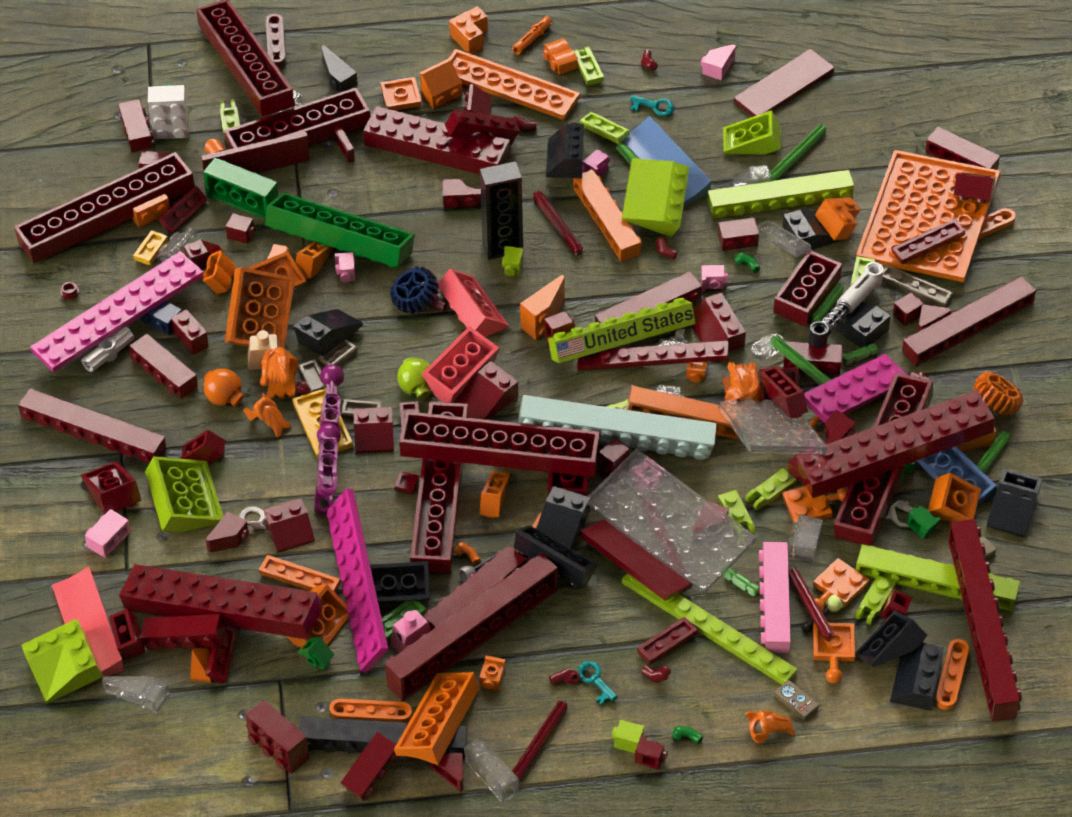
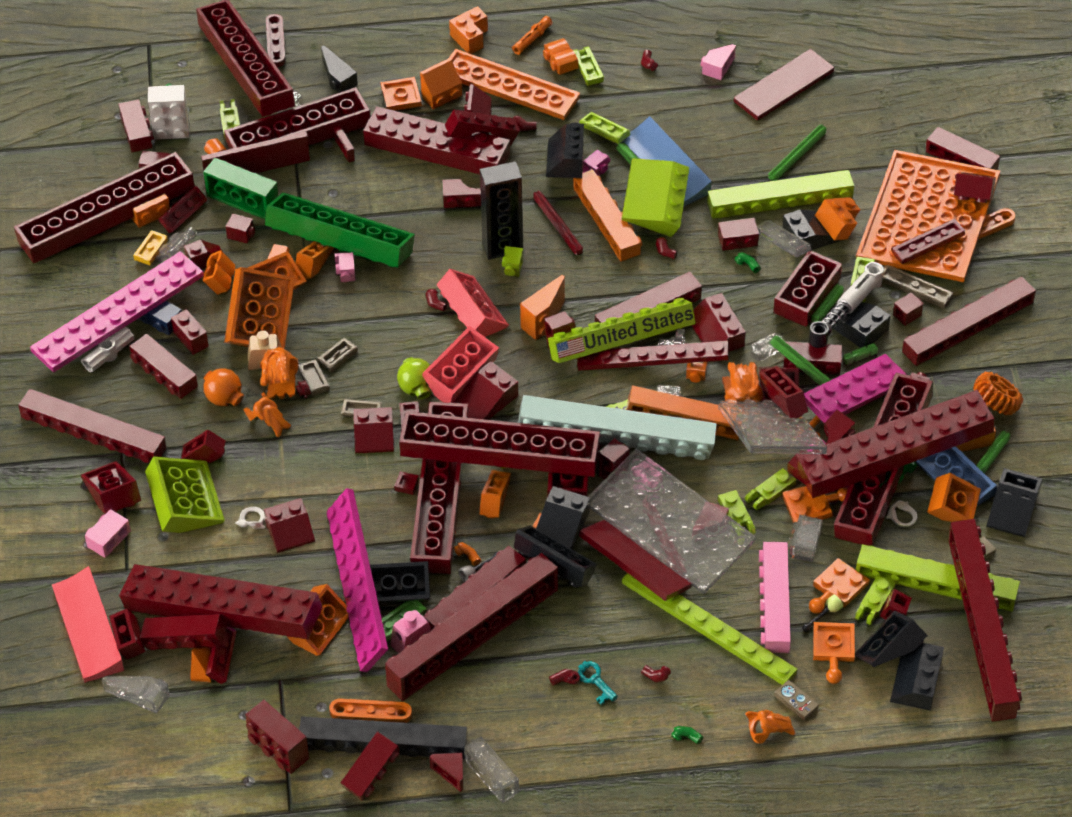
(62, 660): lime slope -> none
(69, 290): dark red plate -> none
(227, 533): slope -> none
(296, 574): orange plate -> none
(308, 410): yellow tile -> none
(317, 652): green brick -> none
(325, 330): black slope -> none
(328, 438): magenta piece -> none
(417, 294): dark blue gear -> none
(438, 716): orange arch -> none
(492, 673): orange brick -> none
(539, 739): dark red axle -> none
(627, 736): lime brick -> none
(650, 753): dark red brick -> none
(653, 104): teal piece -> none
(667, 640): dark red plate -> none
(713, 277): bright pink brick -> none
(742, 582): bright green axle -> none
(752, 175): clear slope -> none
(753, 135): lime slope -> none
(808, 600): dark red axle -> none
(922, 521): green brick -> none
(931, 314): slope -> none
(952, 674): orange plate -> none

